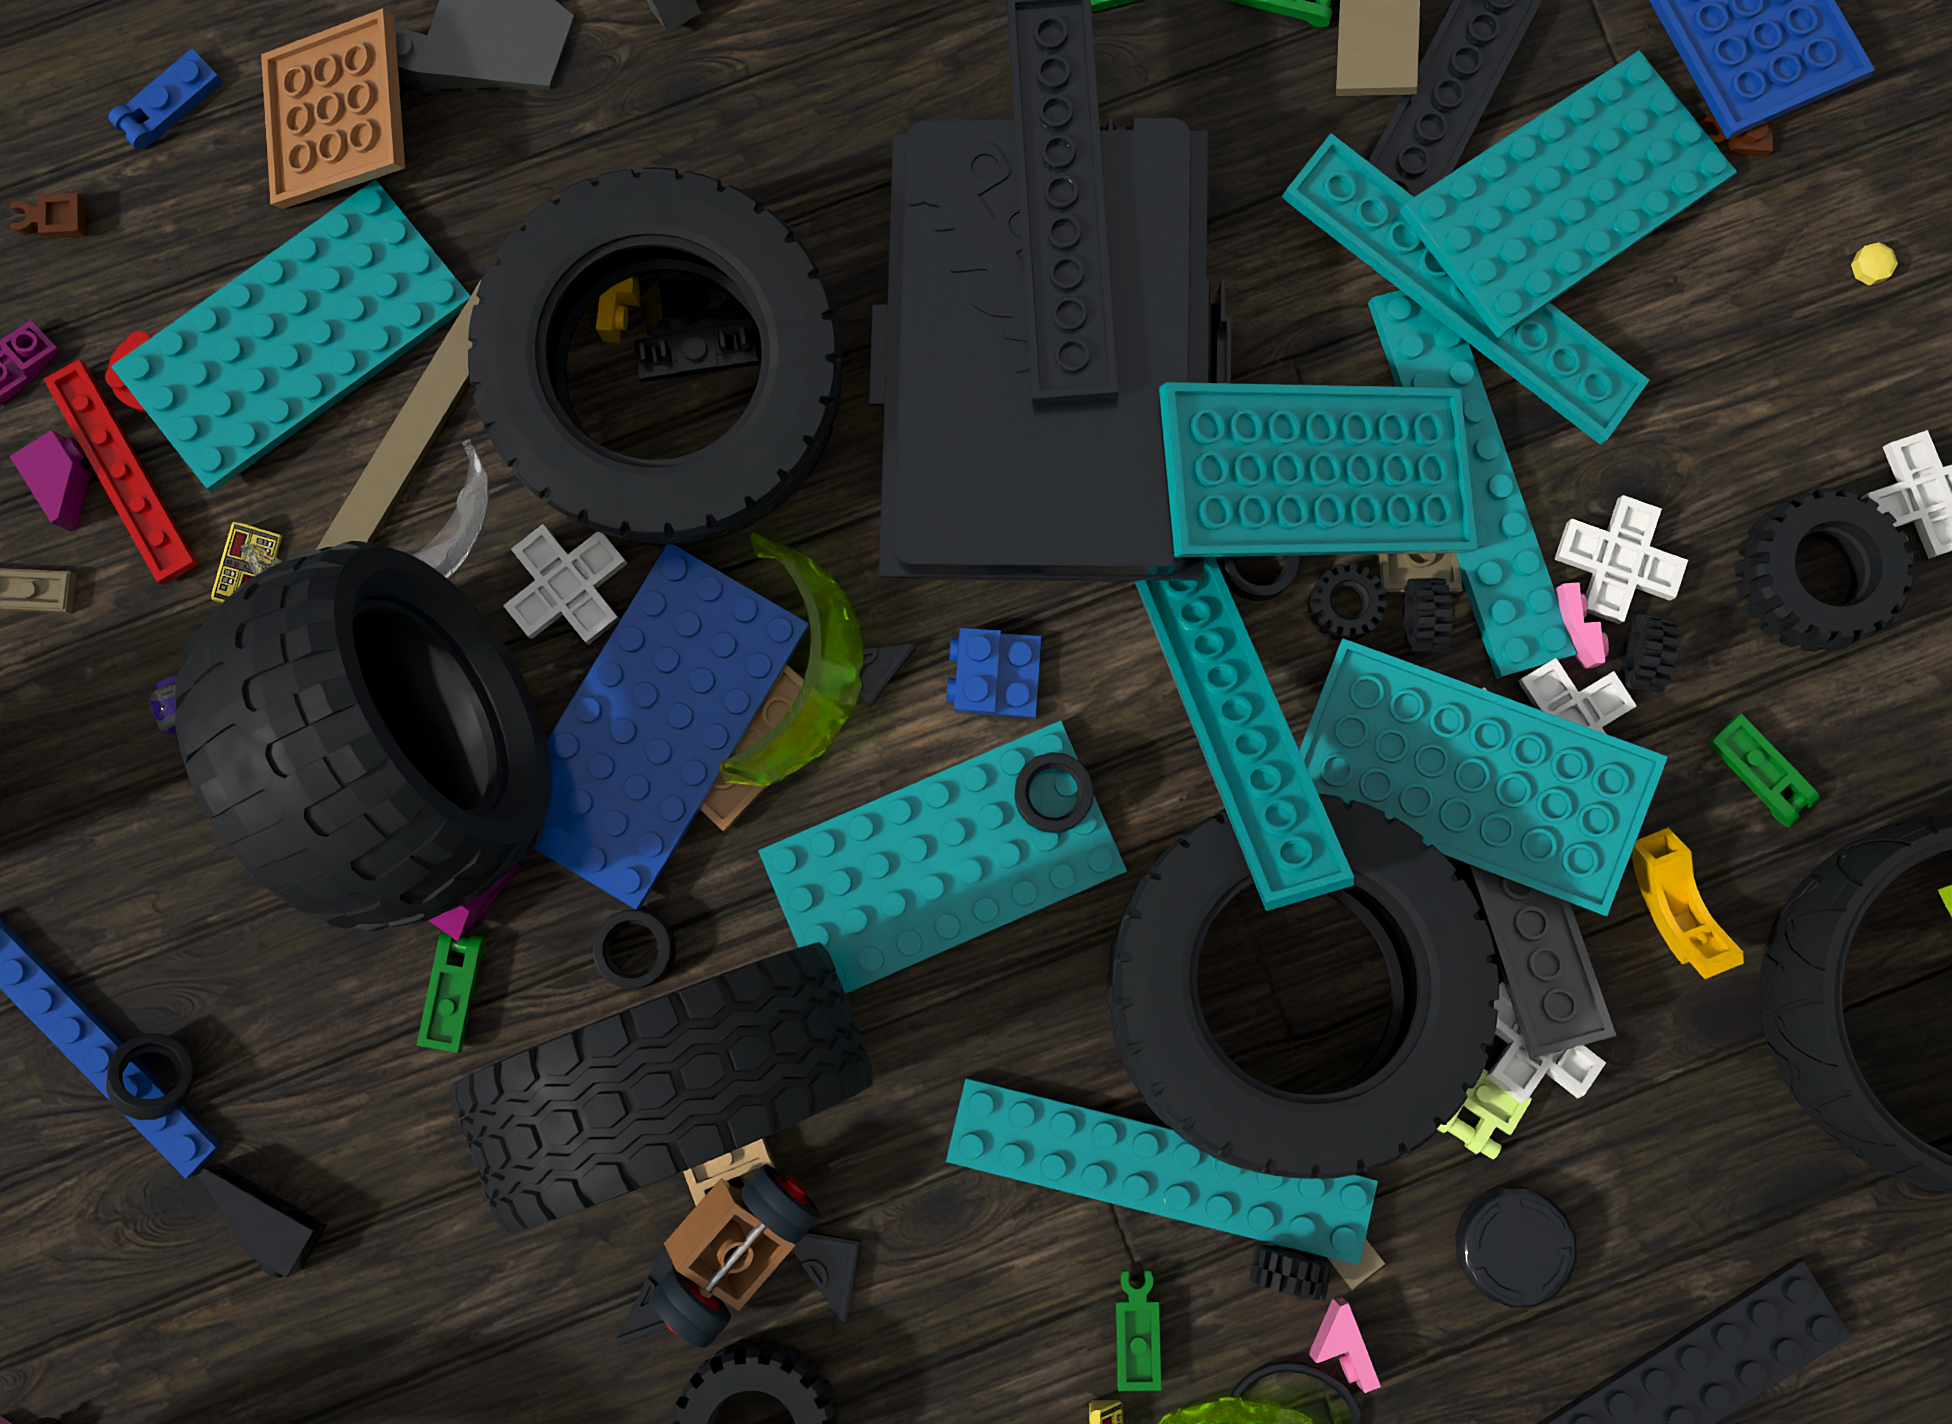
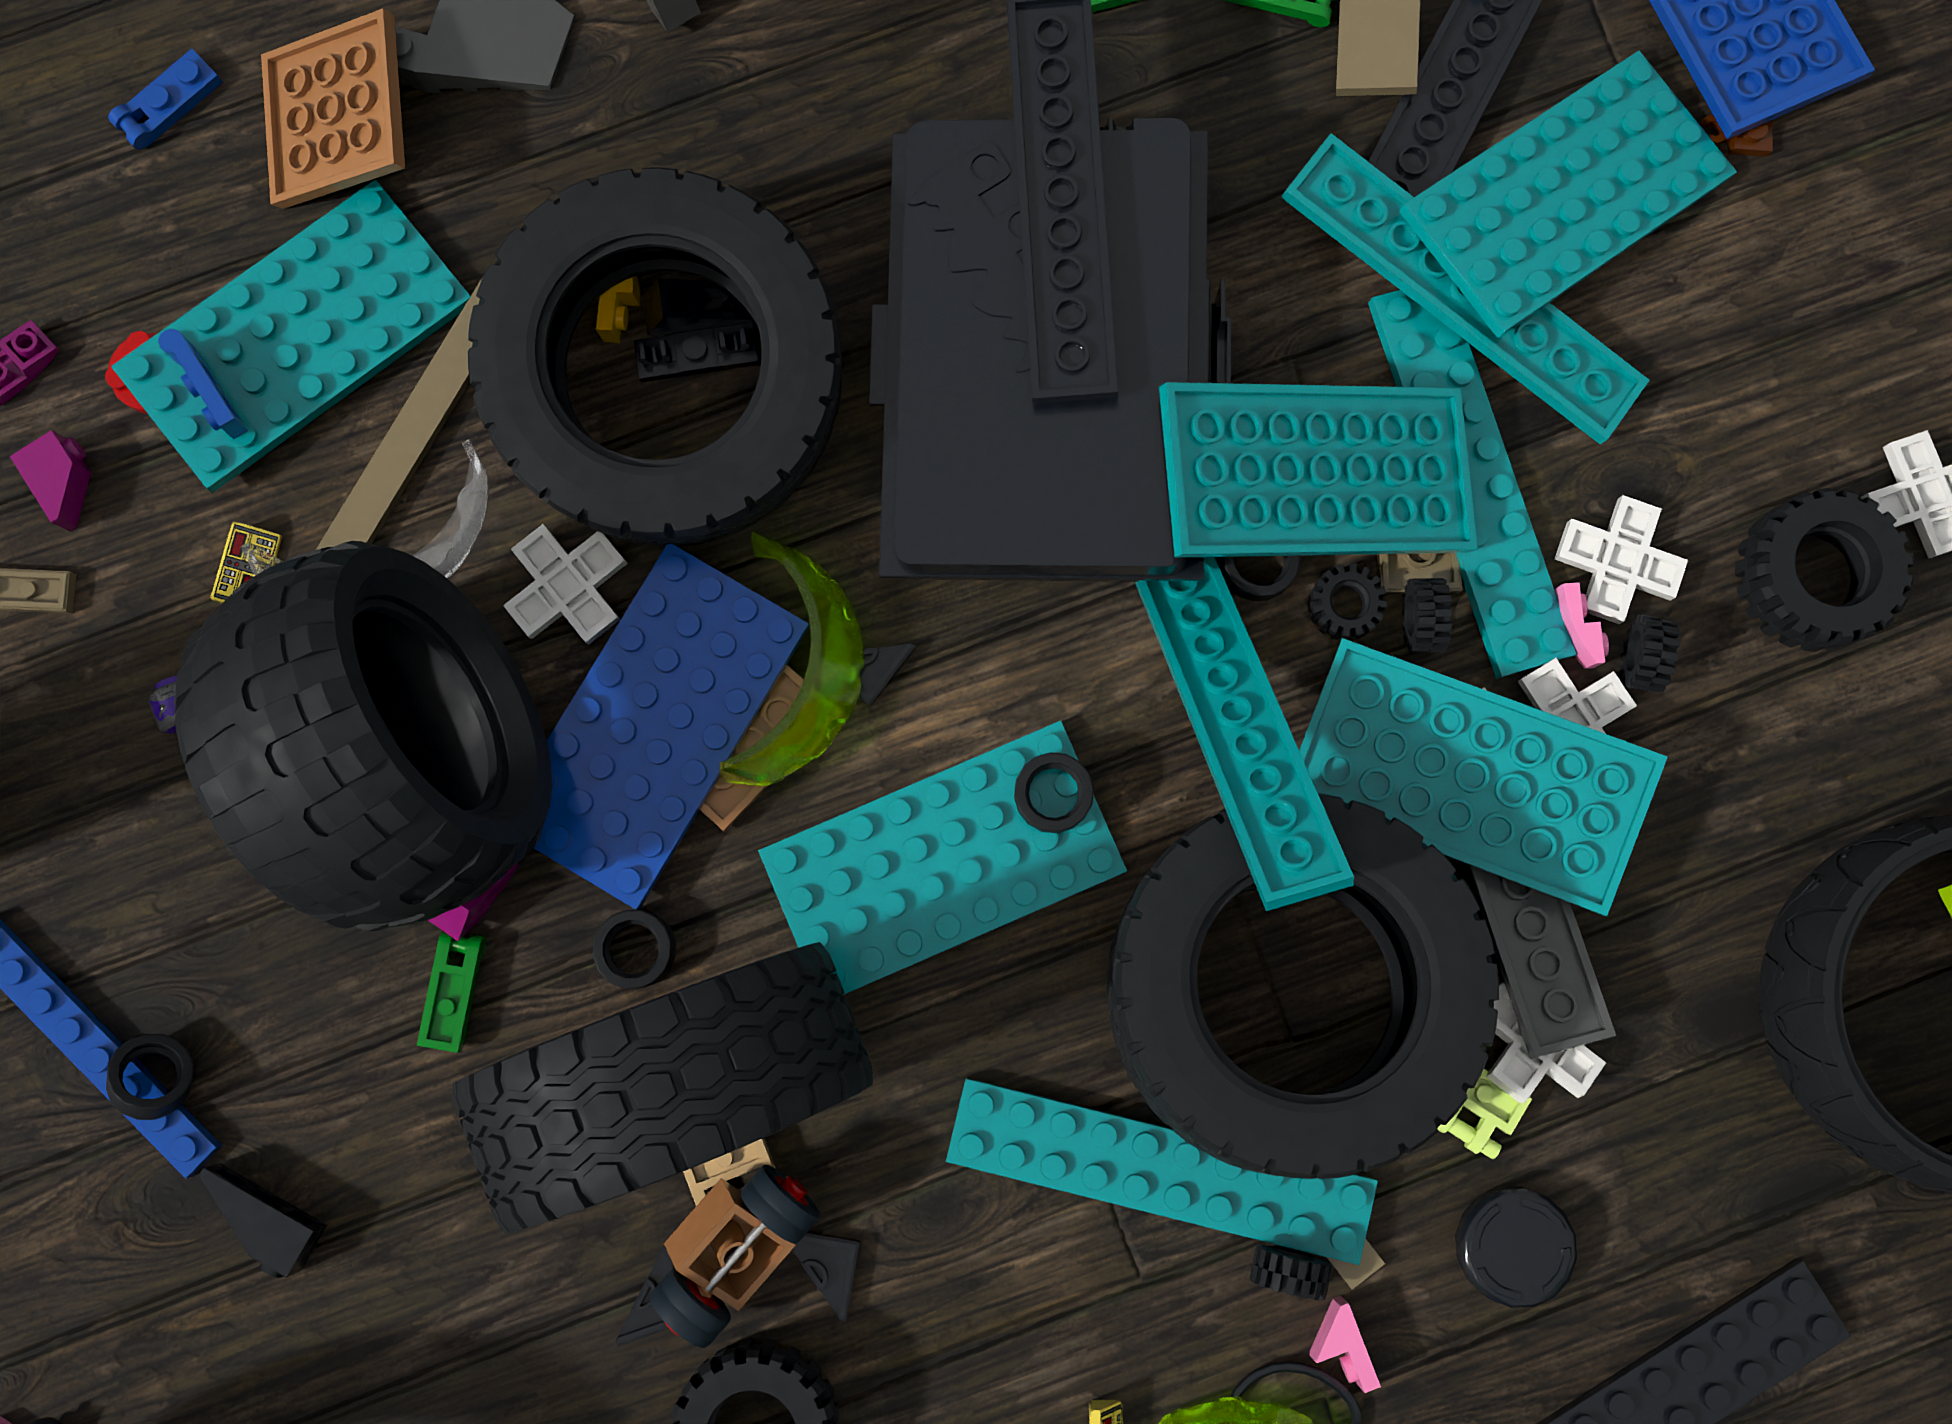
(54, 217): reddish brown plate -> none
(121, 472): red plate -> none
(202, 383): none -> blue plate
(994, 673): blue plate -> none
(1138, 1337): green plate -> none
(1670, 891): yellow arch -> none
(1763, 769): green plate -> none
(1874, 263): light yellow tile -> none

